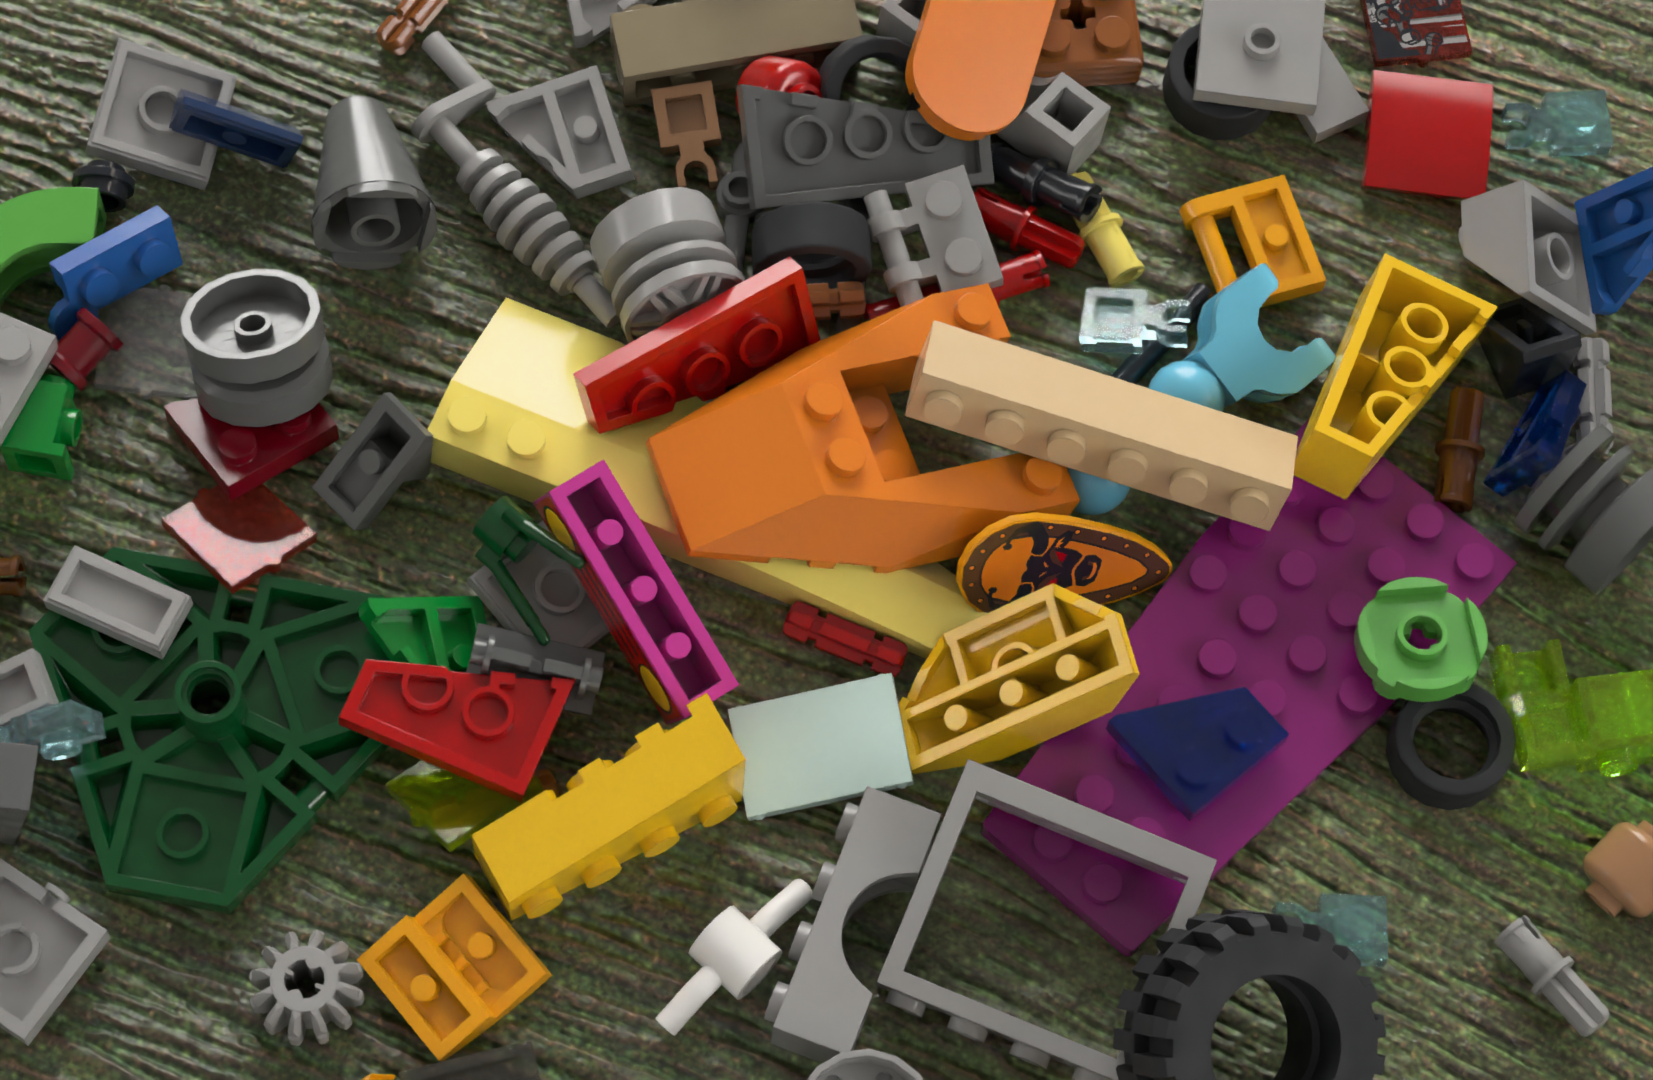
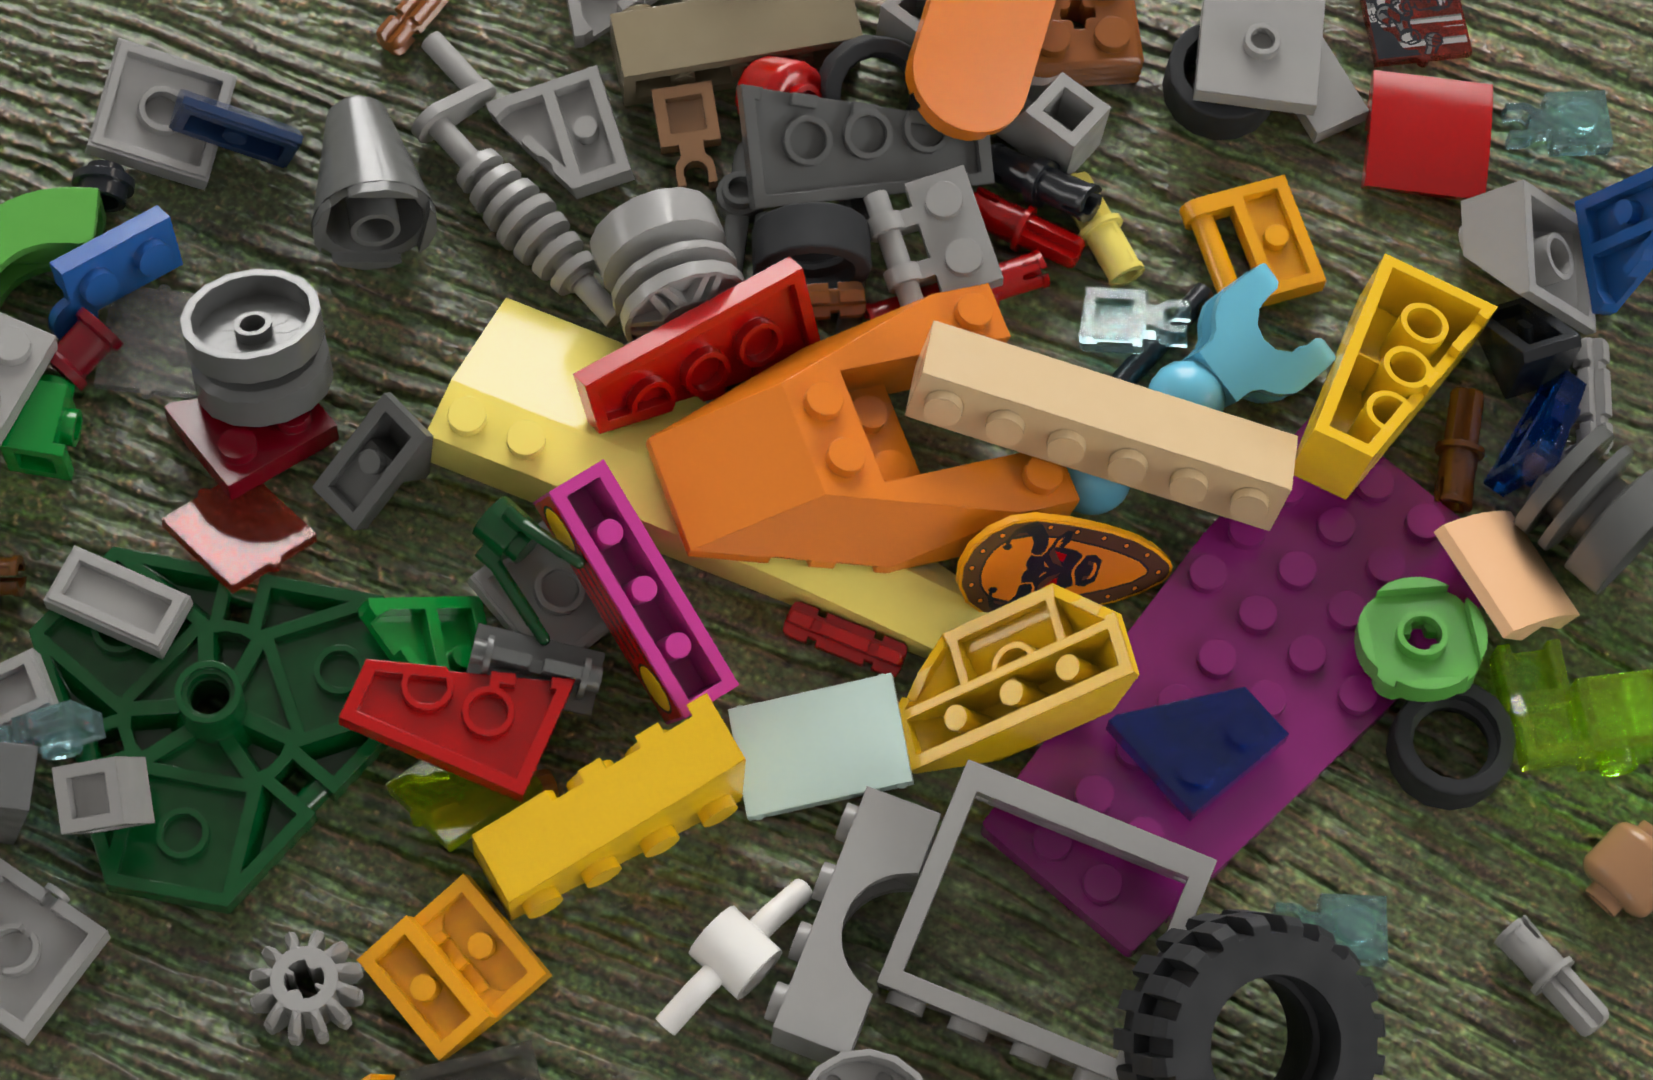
(103, 795): none -> light grey brick
(1506, 574): none -> light nougat slope

